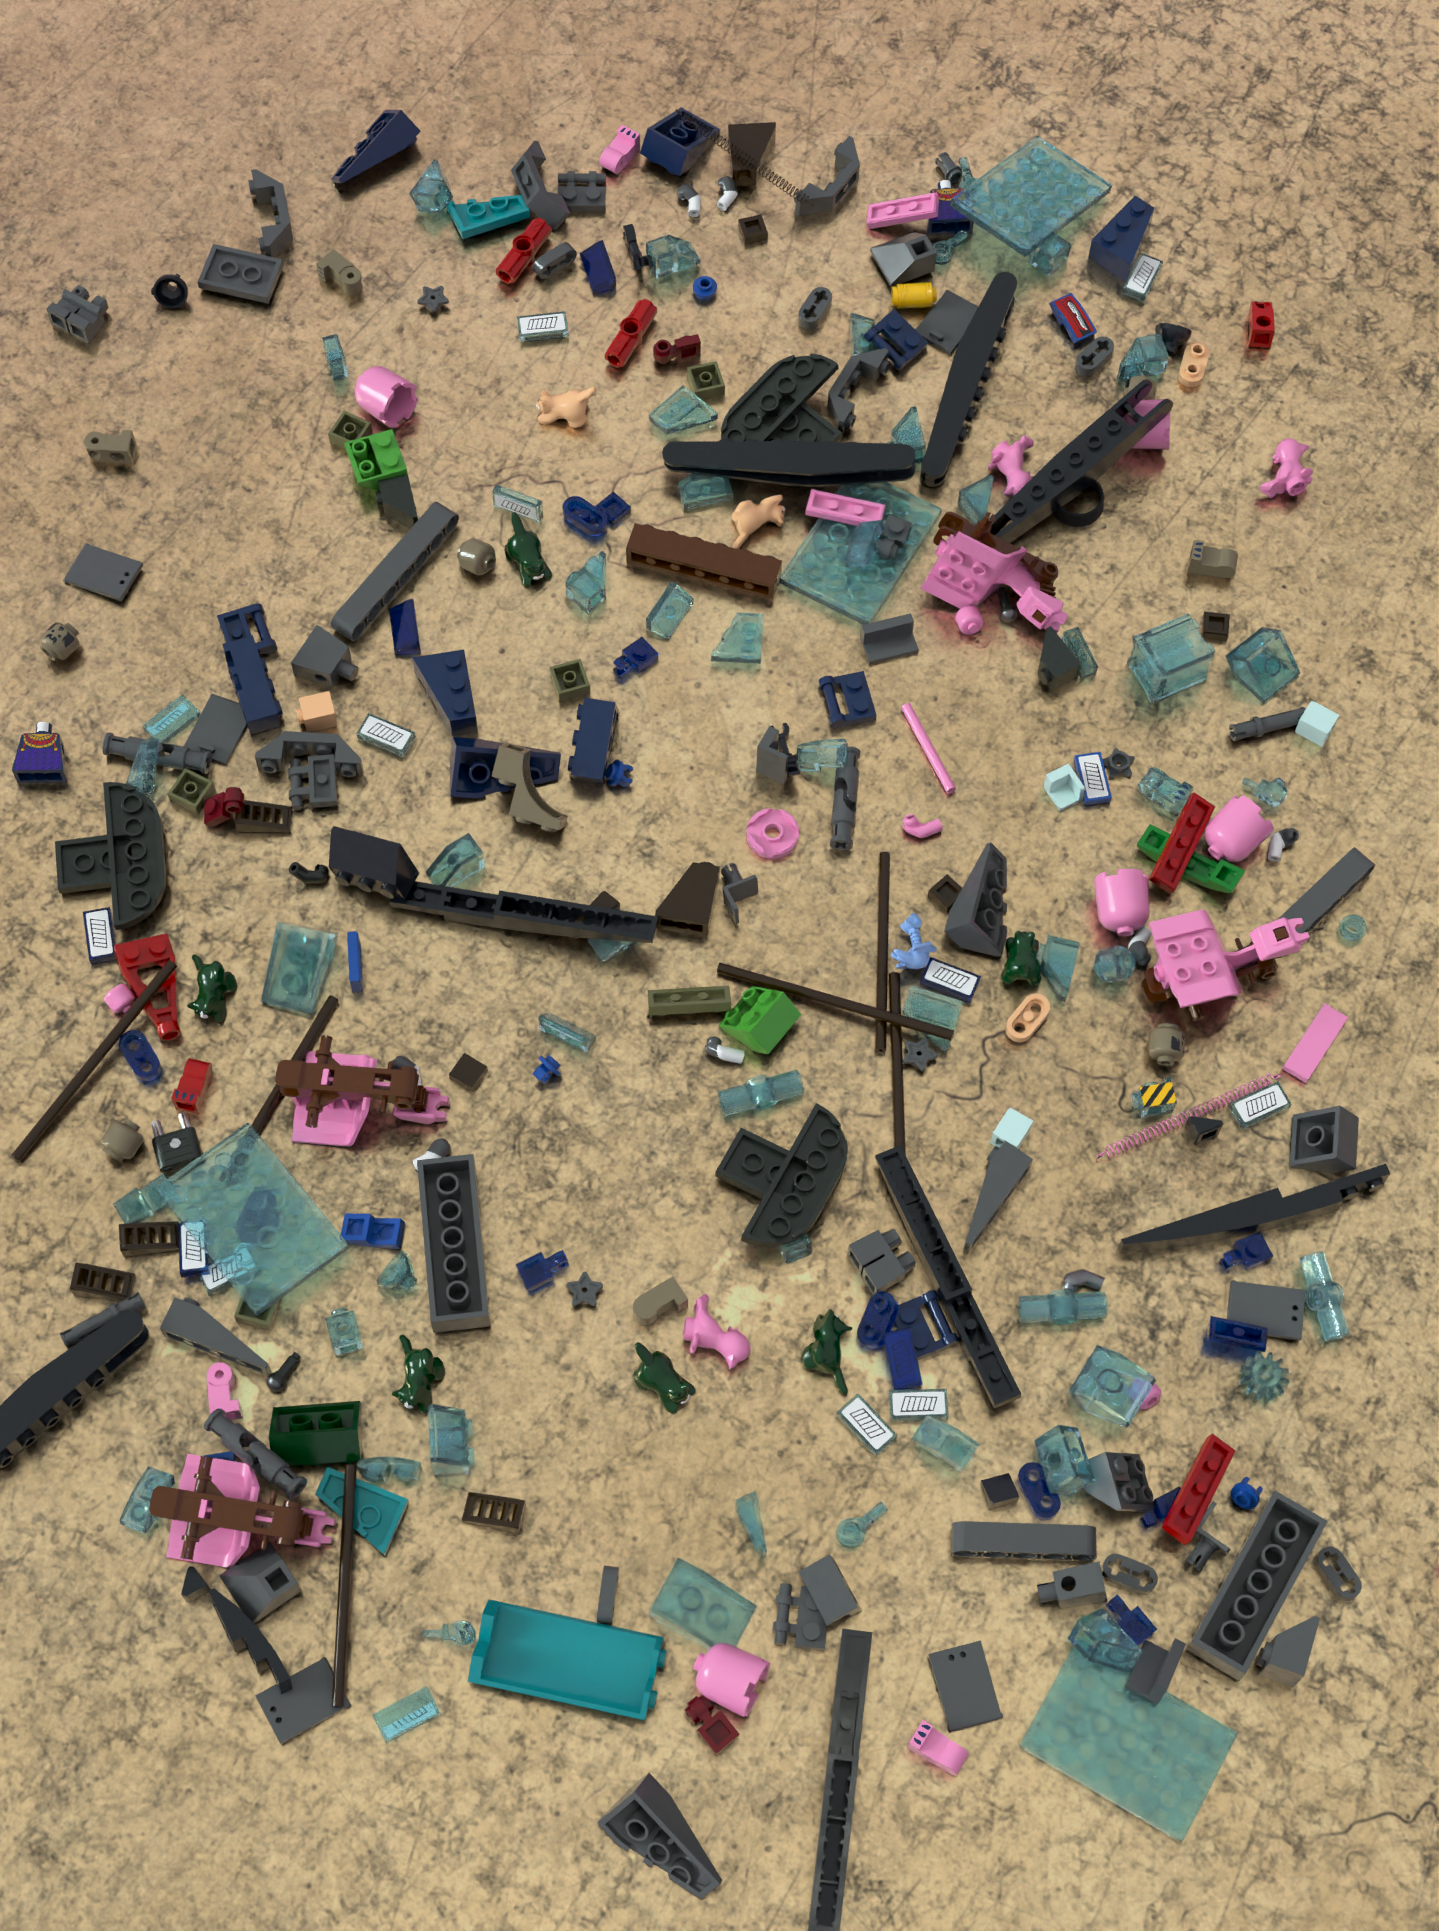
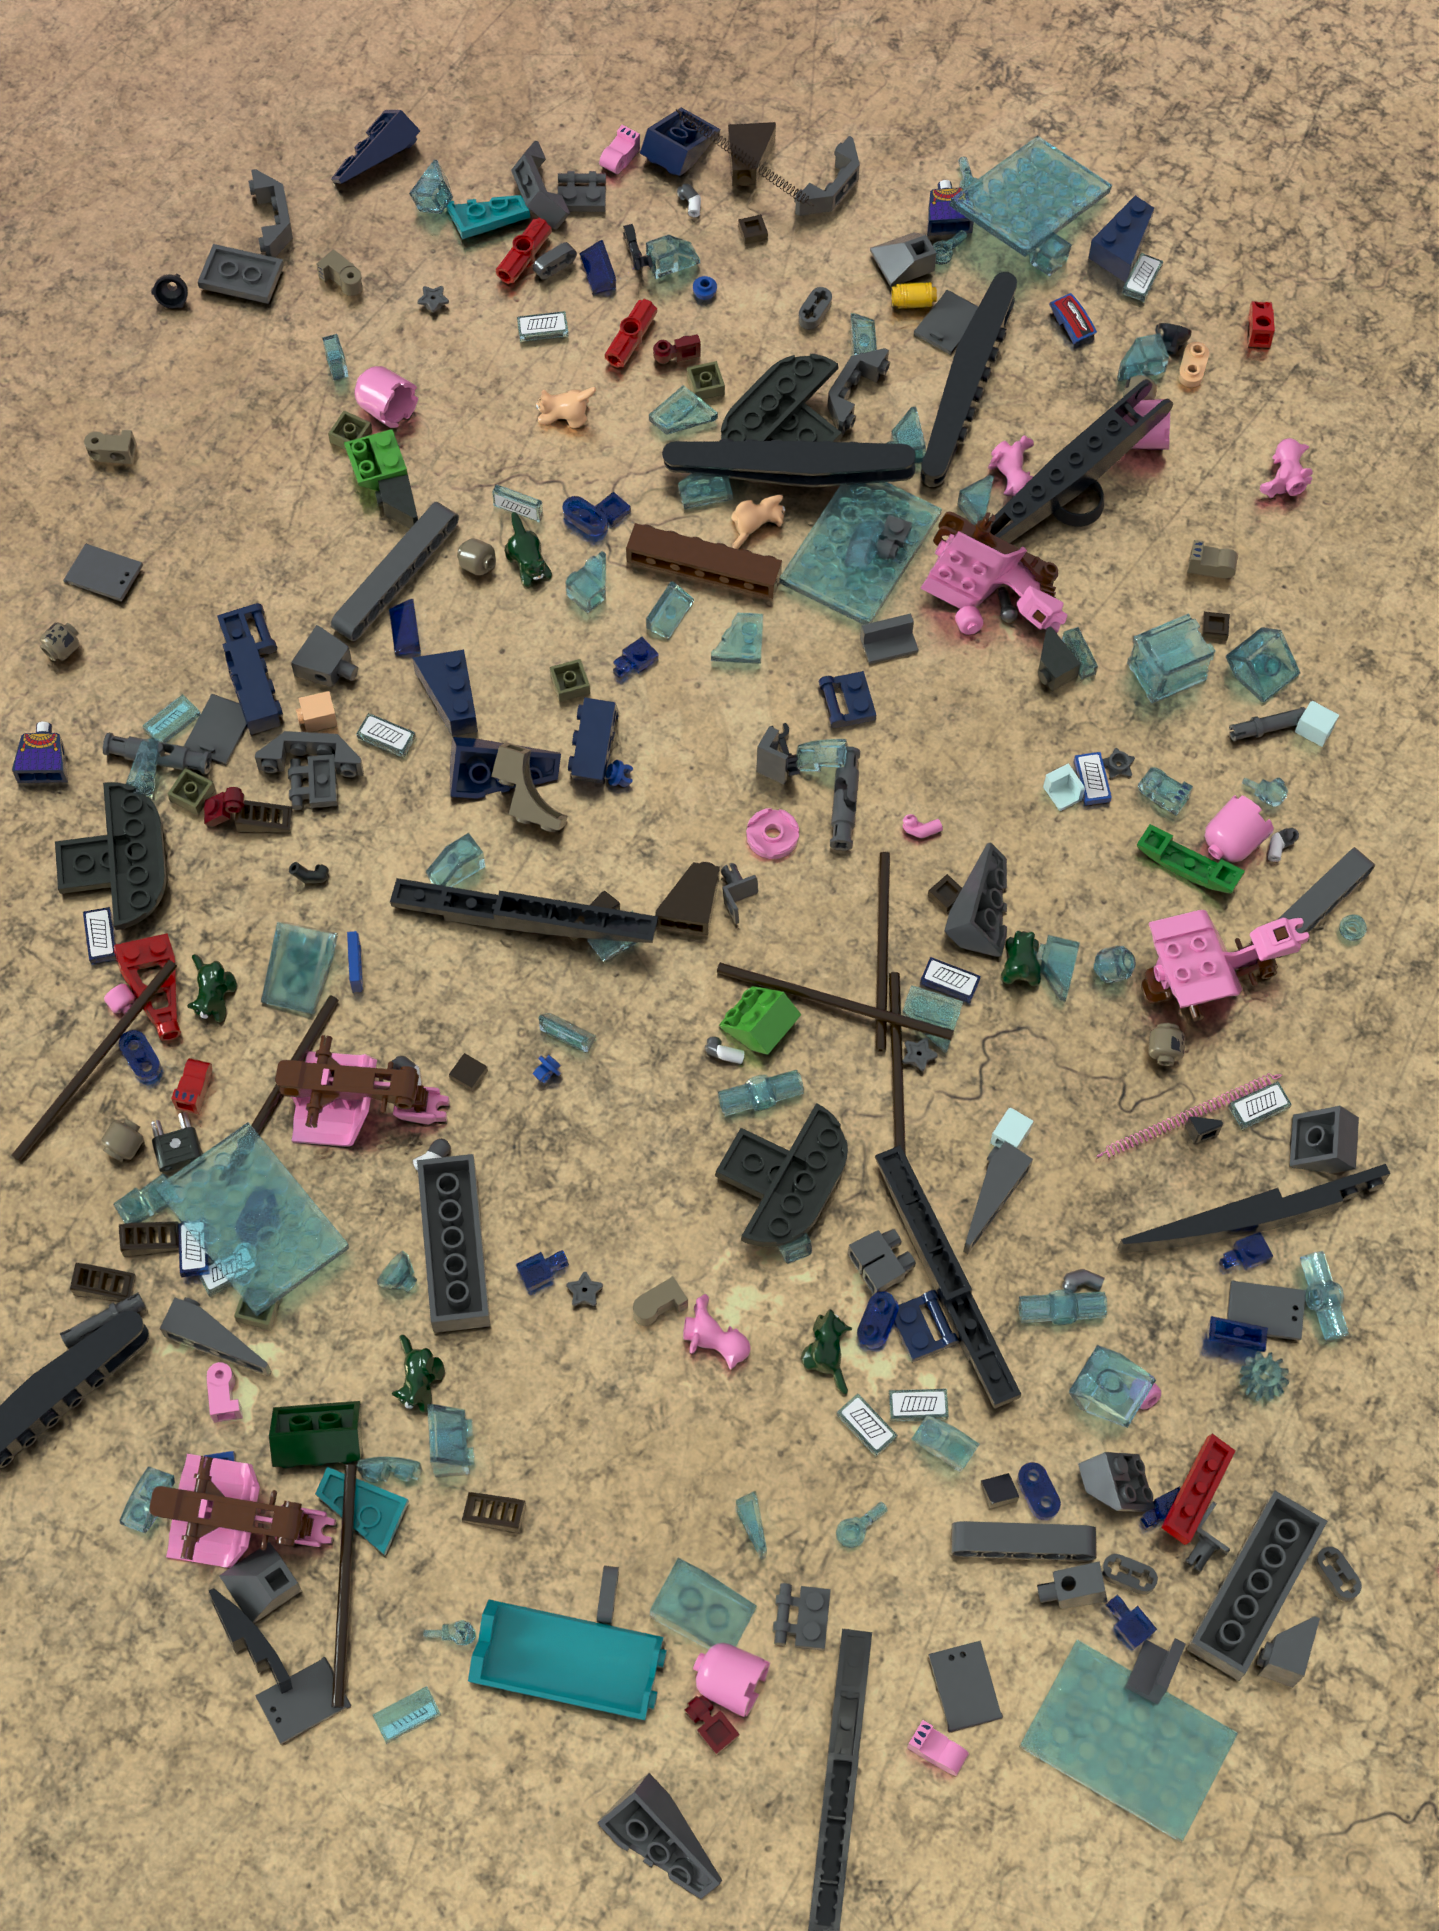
(77, 314): dark grey hips -> none
(194, 1585): black slope -> none
(258, 1456): dark grey piece -> none
(277, 1380): pearl dark grey piece -> none
(348, 1340): clear light blue brick -> none
(371, 863): black slope -> none
(372, 1231): blue slope -> none
(658, 1374): dark green animal -> none
(689, 1000): olive plate -> none
(730, 192): arm -> none
(829, 1590): dark grey panel -> none
(843, 508): bright pink tile -> none
(900, 335): dark blue plate -> none
(902, 1358): clear blue tile -> none
(903, 210): bright pink tile -> none
(918, 954): light blue piece -> none
(928, 748): bright pink piece -> none
(950, 169): dark grey pin -> none
(1026, 1019): light nougat plate -> none
(1064, 1460): clear light blue brick -> none
(1091, 353): dark grey beam -> none
(1104, 1642): clear light blue slope -> none
(1123, 900): bright pink cylinder -> none
(1138, 947): dark grey arm -> none
(1155, 1098): brick -> none
(1181, 843): red tile -> none
(1245, 1495): blue plate -> none
(1315, 1043): bright pink tile -> none

